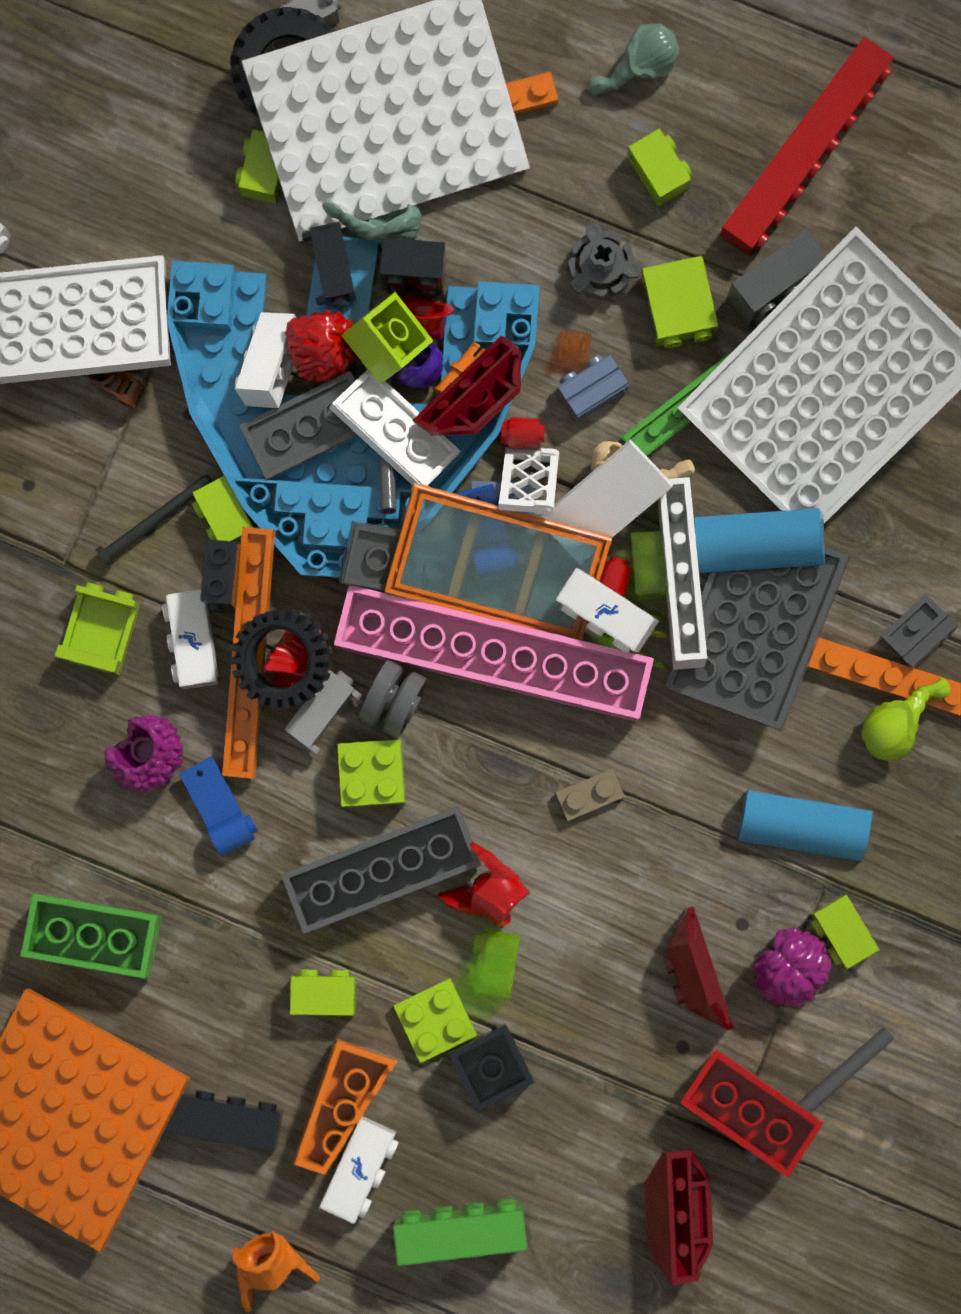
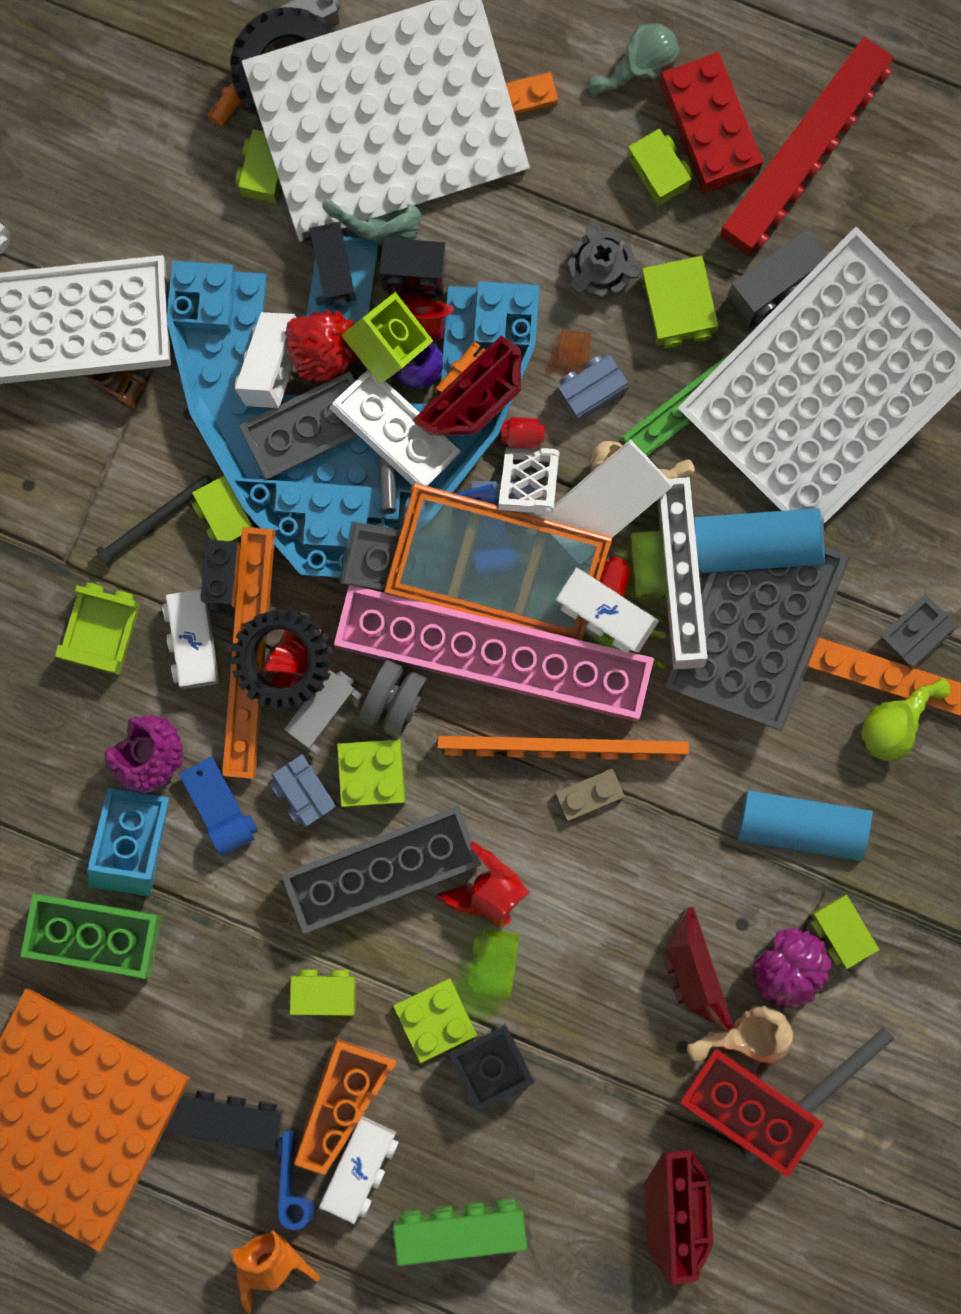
(128, 842): none -> dark azure slope
(225, 106): none -> orange pin
(294, 1210): none -> blue door
(303, 791): none -> sand blue brick
(549, 747): none -> orange plate
(710, 123): none -> red brick
(757, 1034): none -> tan hair

